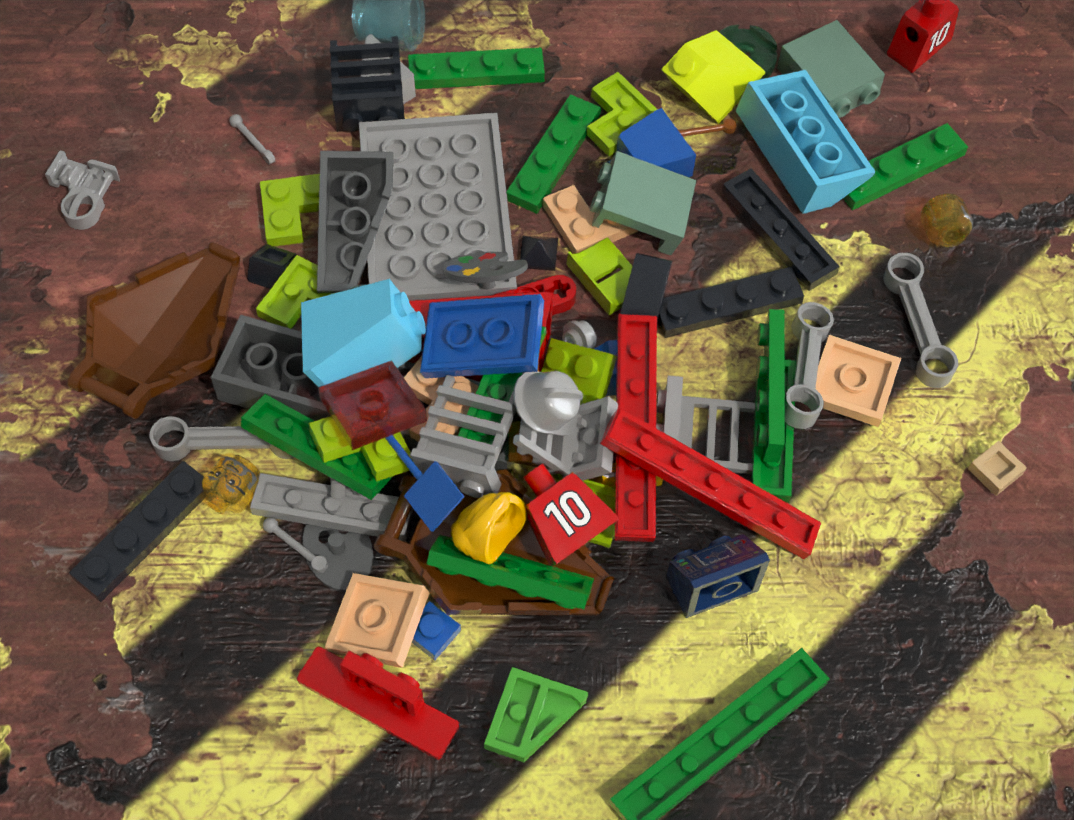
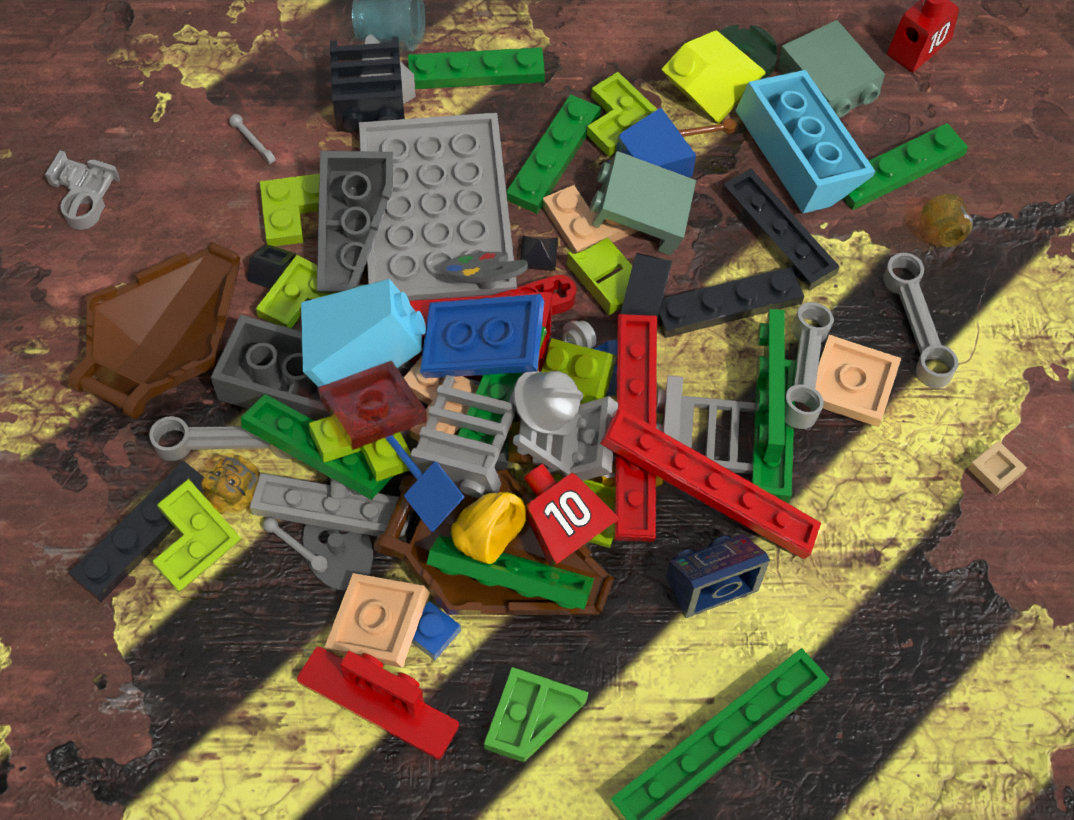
(203, 539): none -> lime plate

